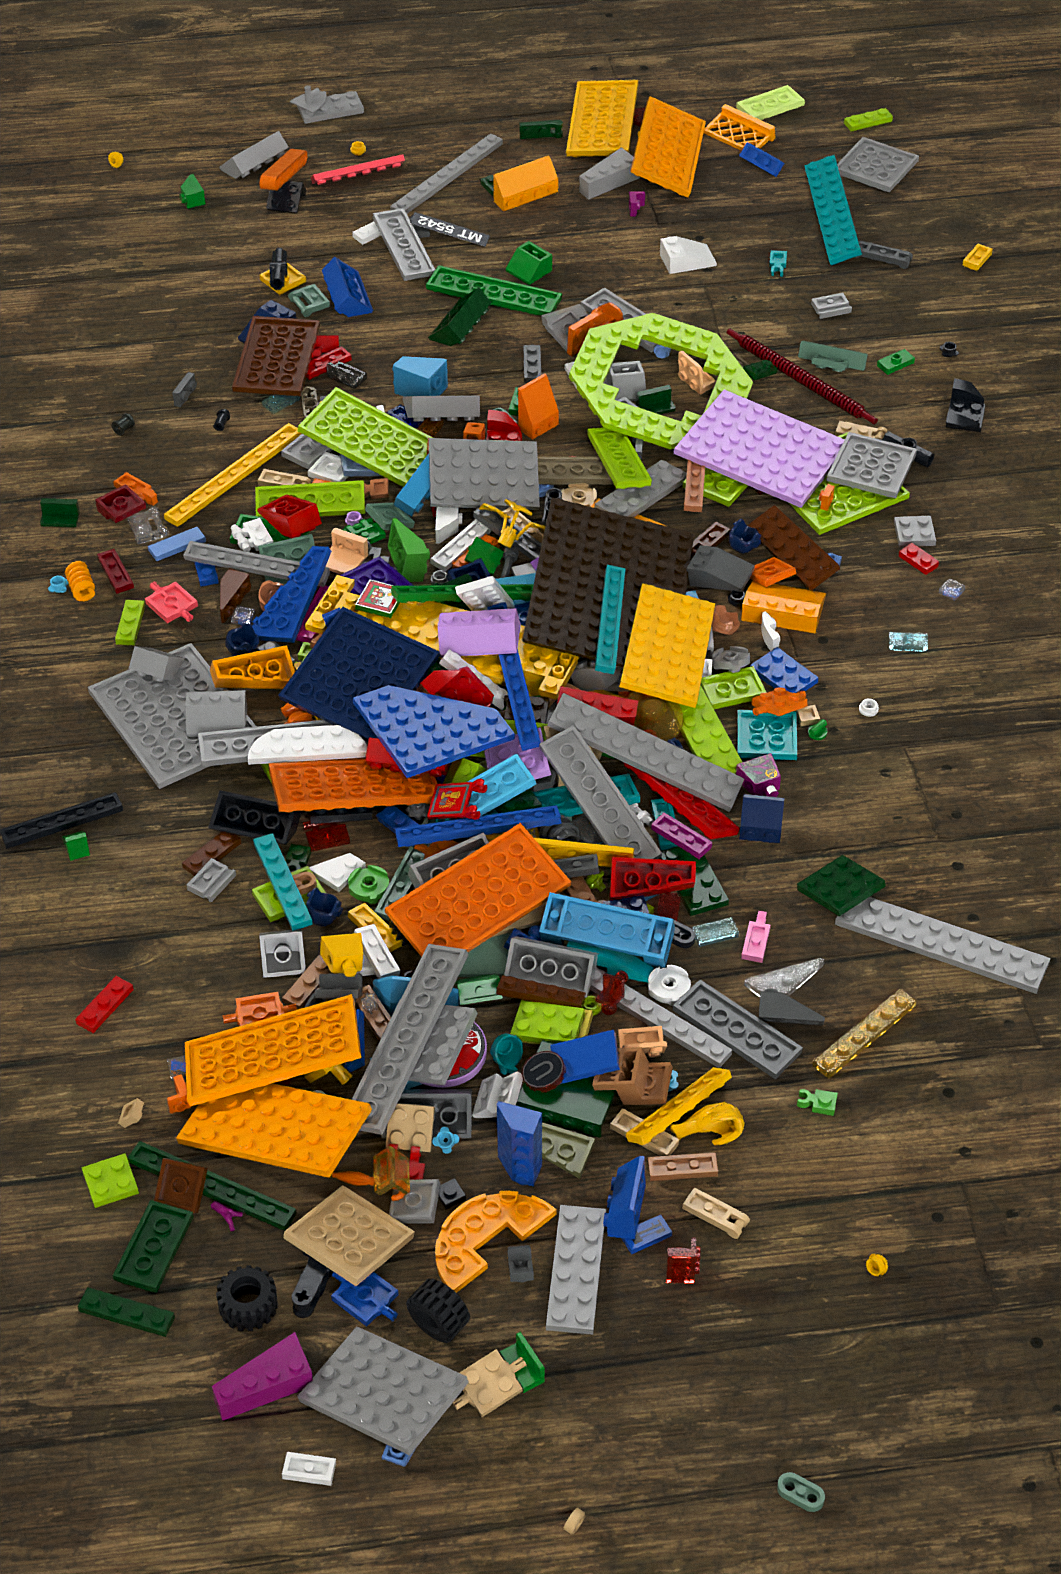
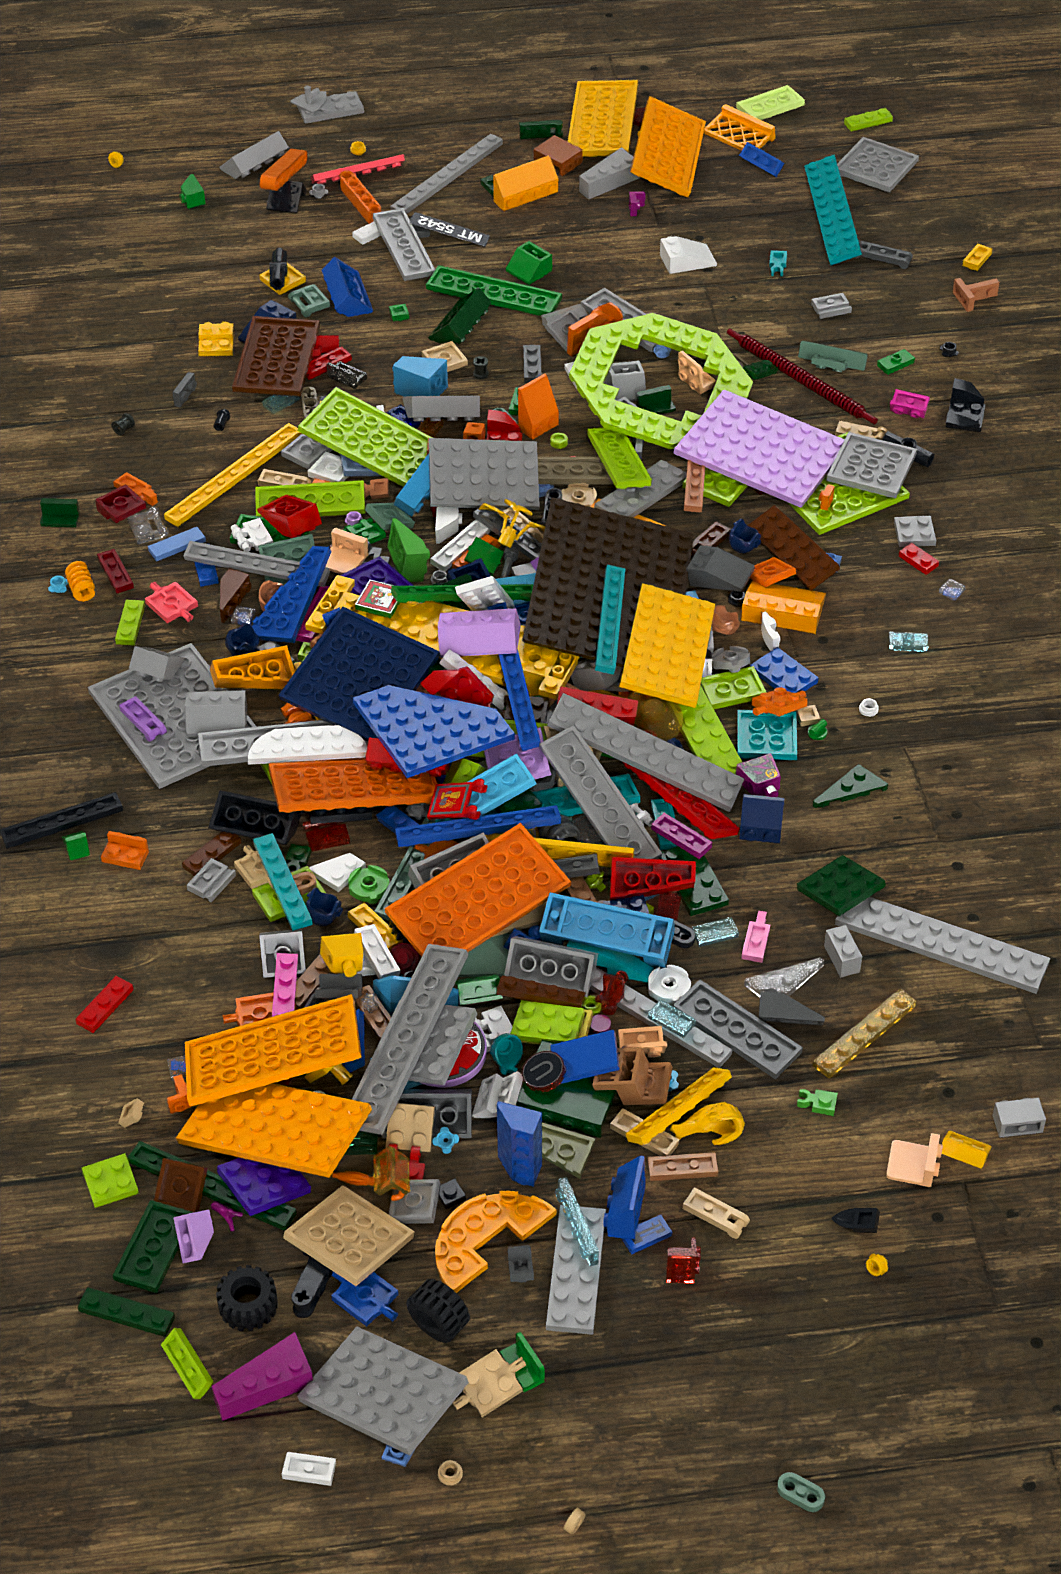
(125, 850): none -> orange bracket
(142, 718): none -> medium lavender plate
(187, 1363): none -> lime plate
(193, 1234): none -> lavender slope
(216, 339): none -> yellow plate
(252, 869): none -> tan plate
(262, 1185): none -> dark purple plate
(285, 983): none -> plate
(318, 190): none -> light grey plate
(359, 195): none -> orange beam
(363, 1138): none -> clear green tile
(399, 312): none -> green plate
(405, 957): none -> dark red plate
(447, 351): none -> tan plate
(450, 1466): none -> tan plate
(480, 367): none -> pearl dark grey bush
(496, 1022): none -> white plate
(559, 440): none -> lime tile
(561, 152): none -> dark orange panel
(579, 1226): none -> clear light blue plate
(600, 1023): none -> tile
(671, 1018): none -> clear light blue plate
(843, 951): none -> light grey brick
(852, 785): none -> wing
(859, 1219): none -> black plate
(909, 404): none -> dark pink bracket
(914, 1162): none -> light nougat bracket
(965, 1149): none -> yellow slope
(970, 293): none -> nougat bracket
(1019, 1117): none -> light grey brick

